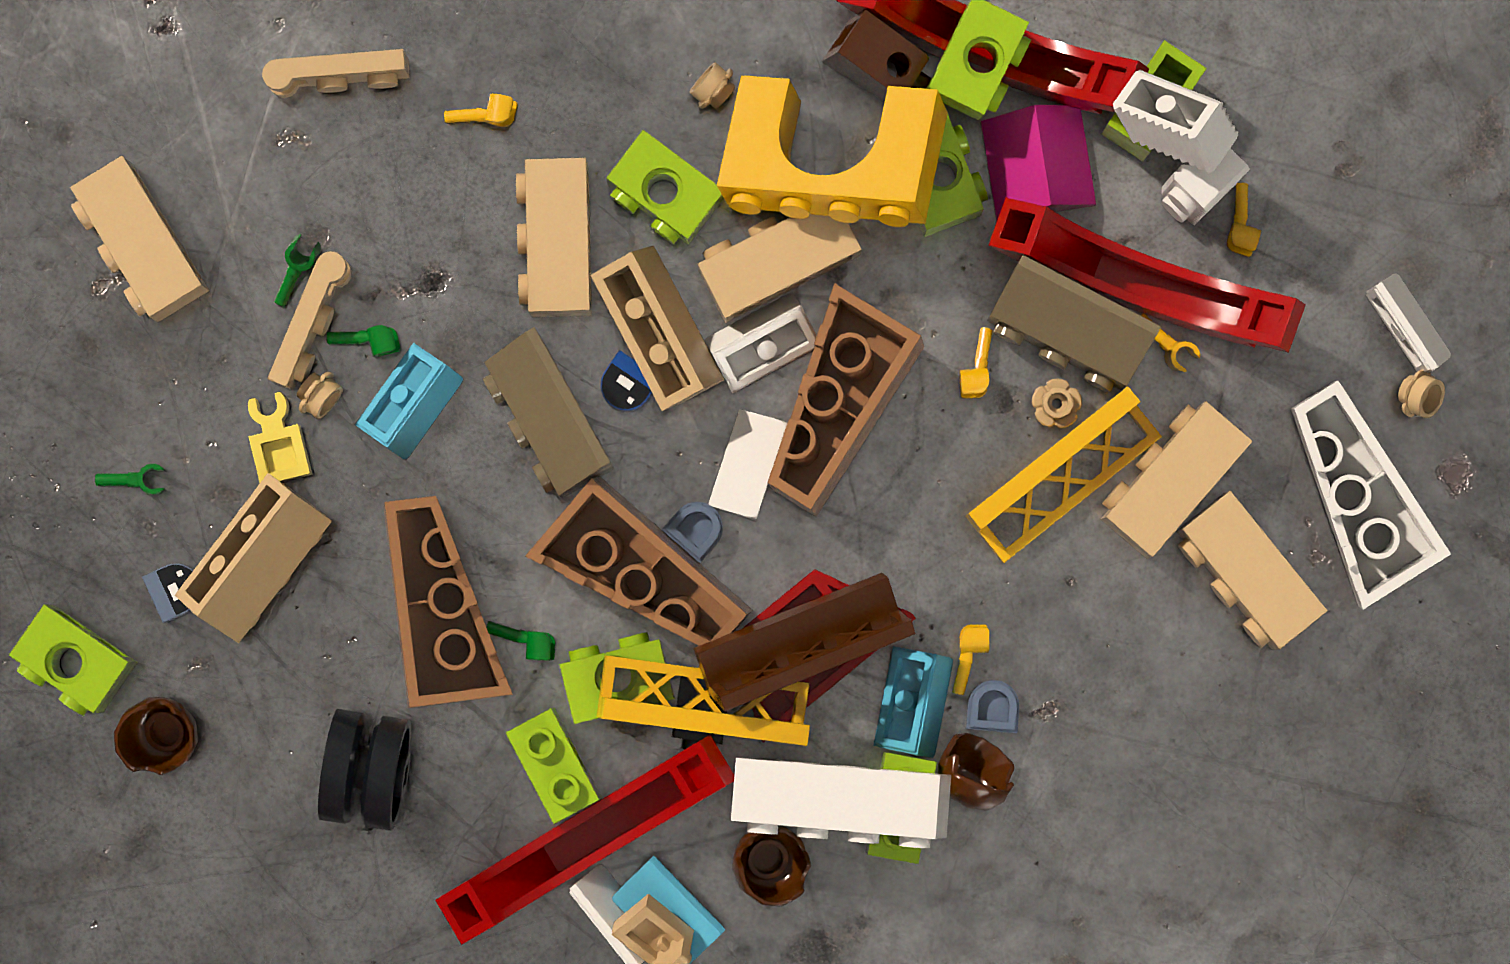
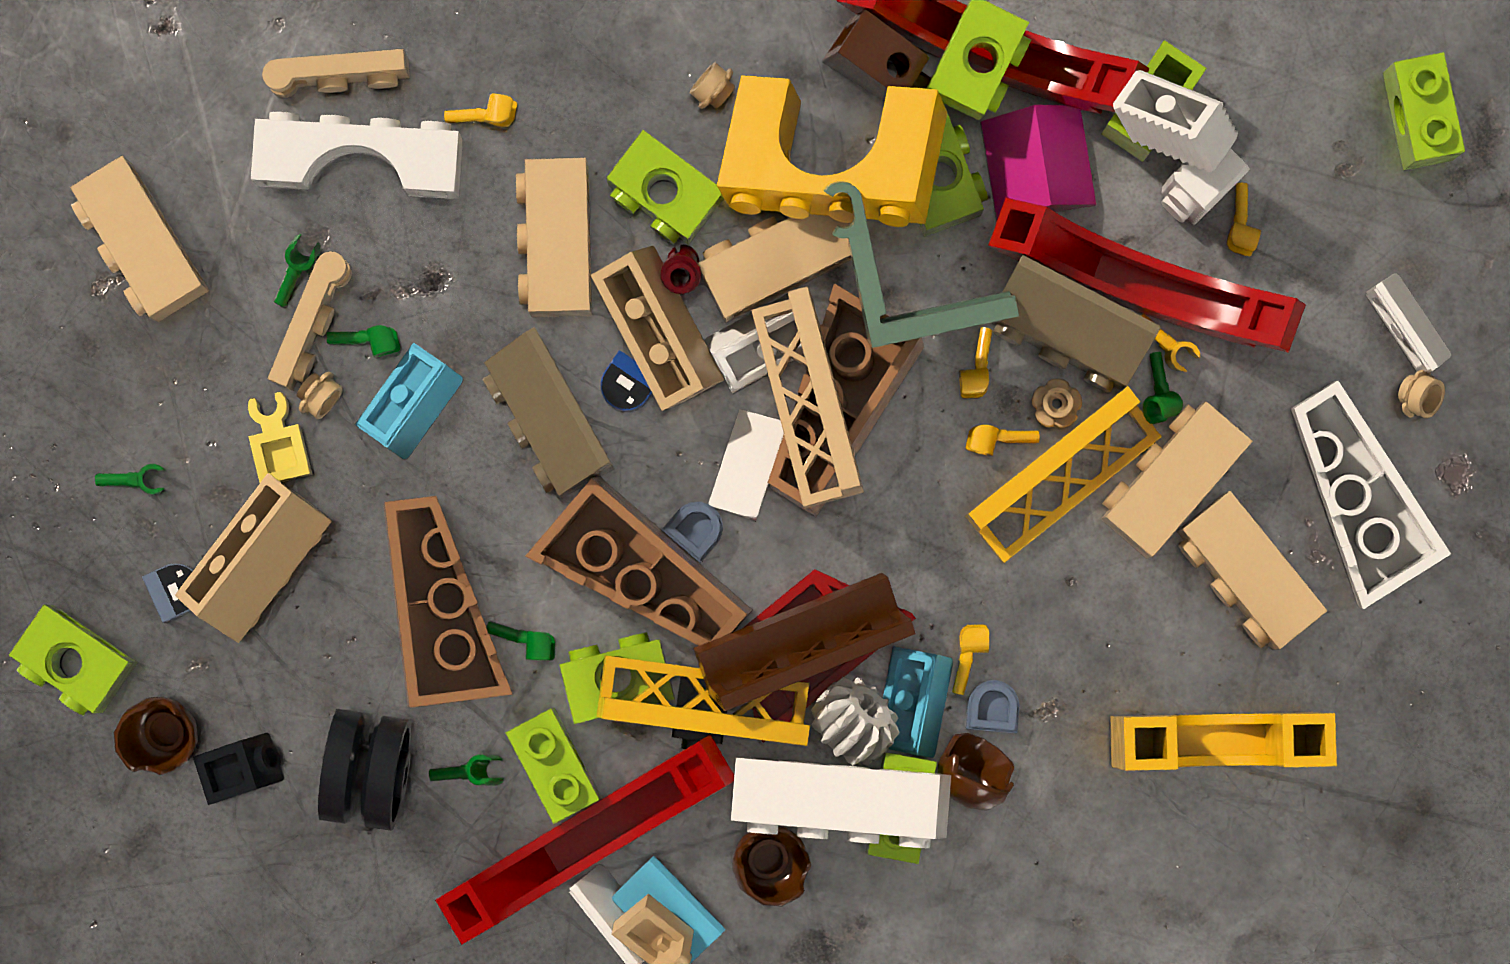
(238, 768): none -> black bracket
(294, 151): none -> white arch
(474, 771): none -> green hand
(676, 279): none -> dark red pin
(825, 392): none -> tan fence
(855, 721): none -> white gear
(911, 324): none -> sand green hinge
(984, 437): none -> yellow hand
(1164, 402): none -> green hand
(1223, 740): none -> yellow arch
(1423, 111): none -> lime brick

